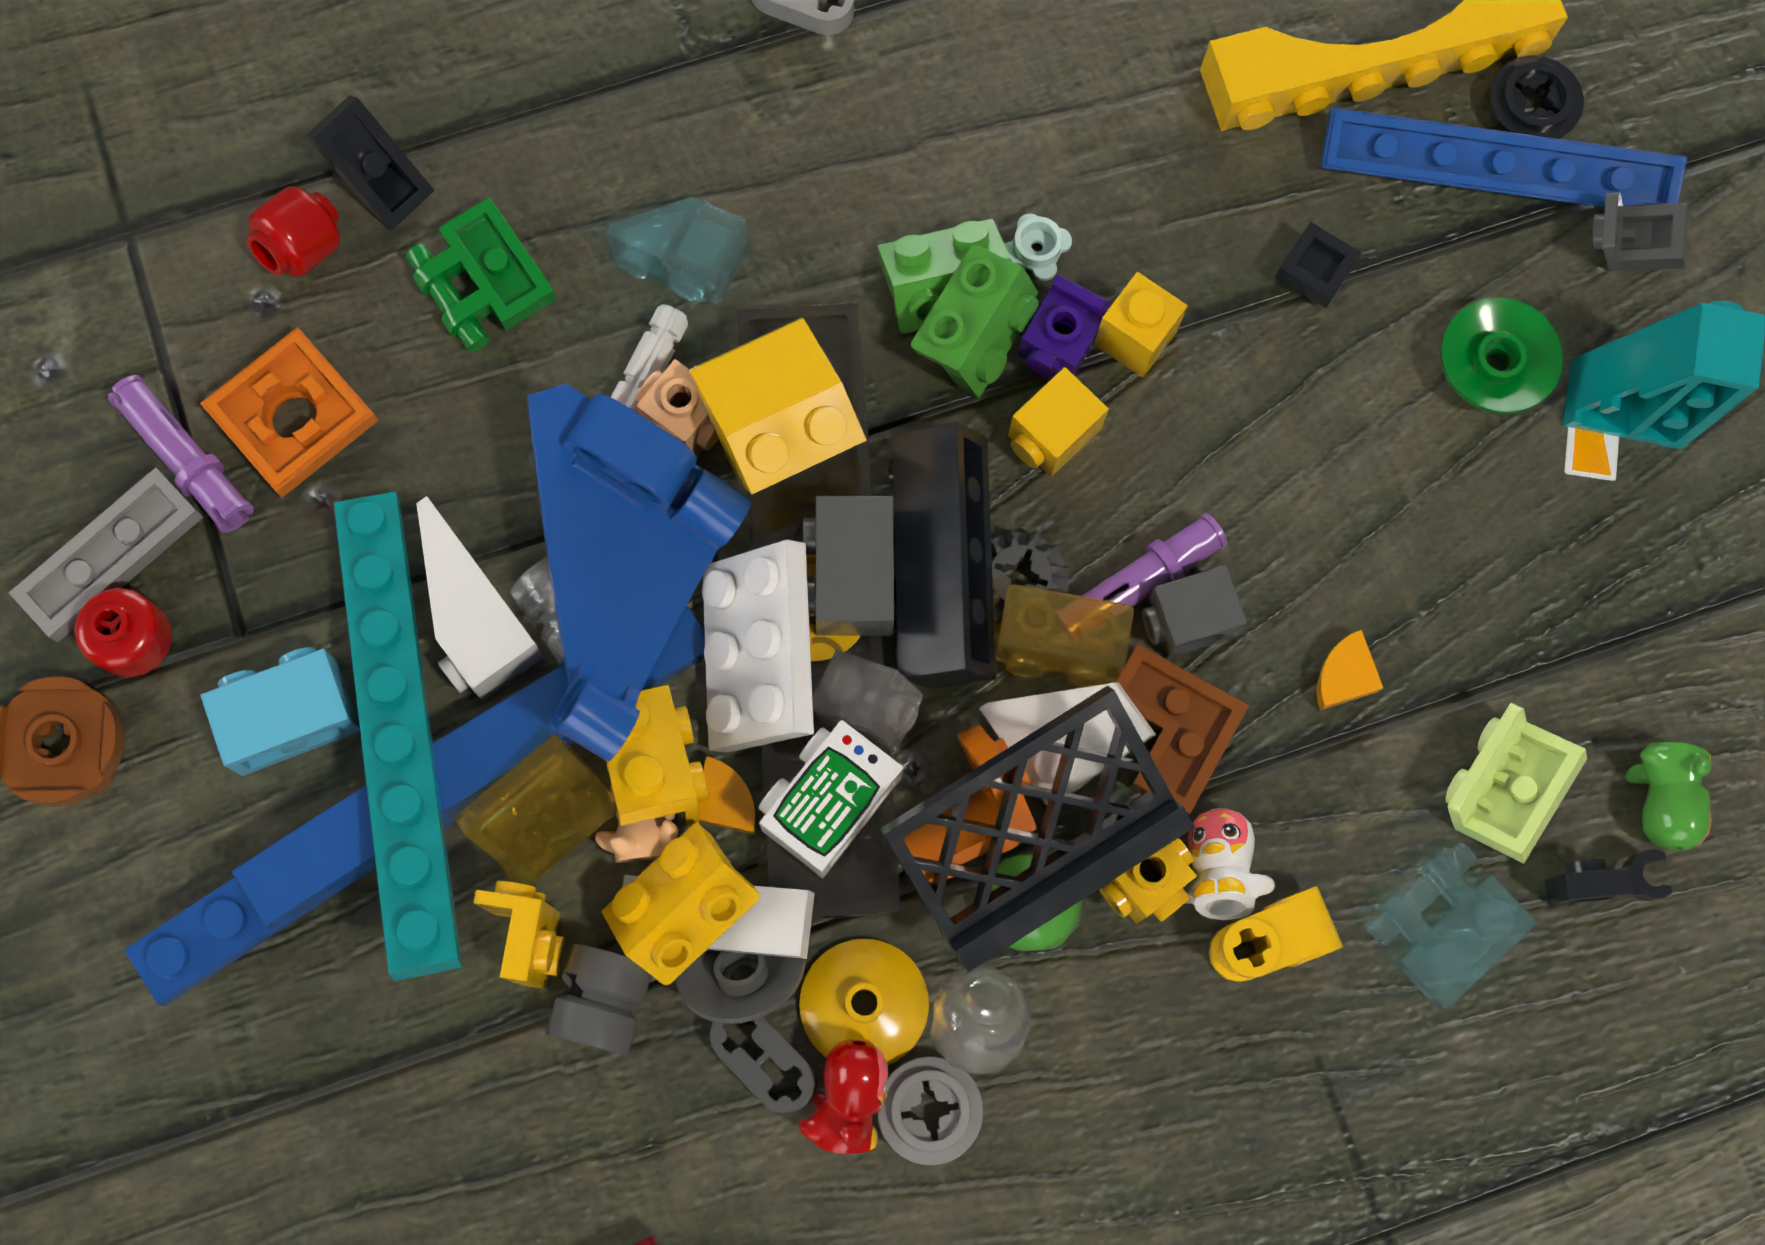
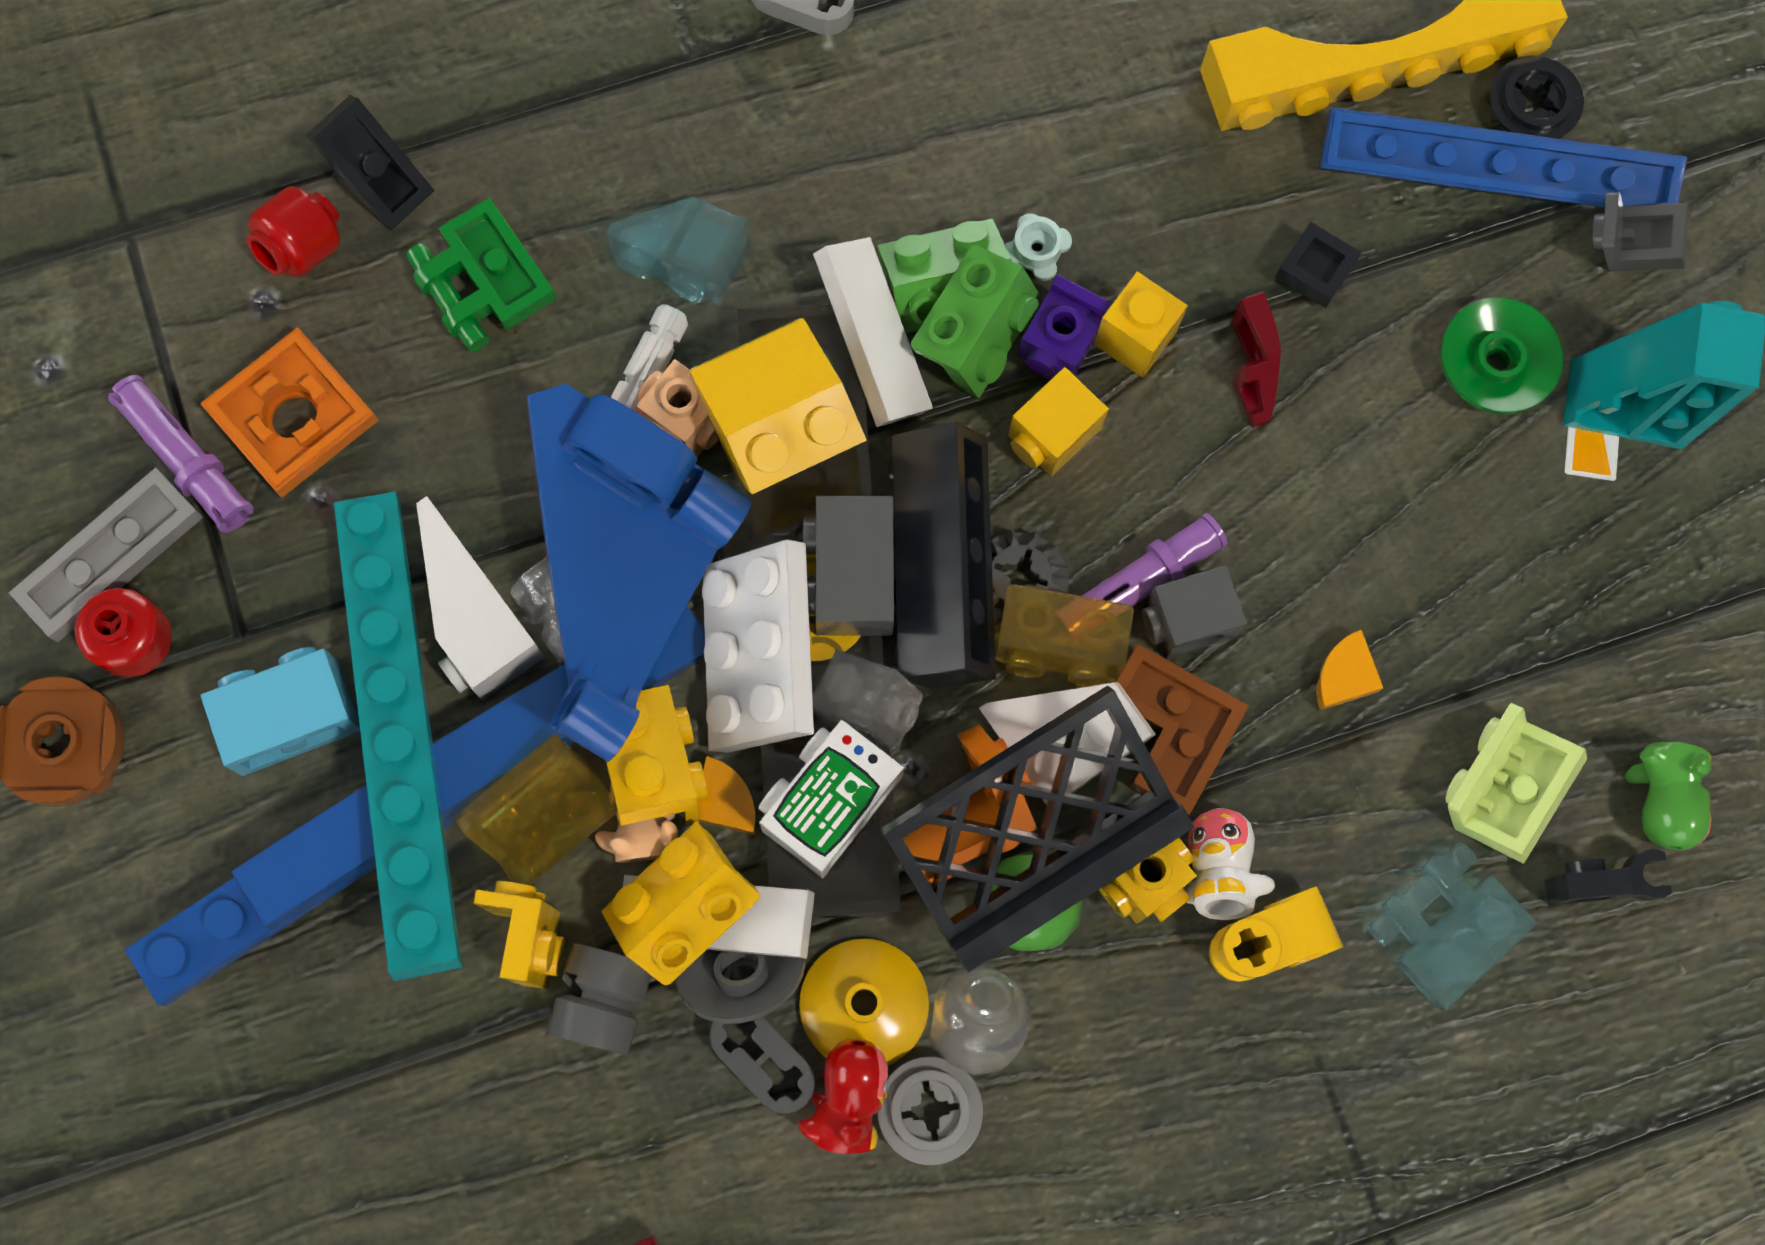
(873, 331): none -> white tile
(1259, 339): none -> dark red slope

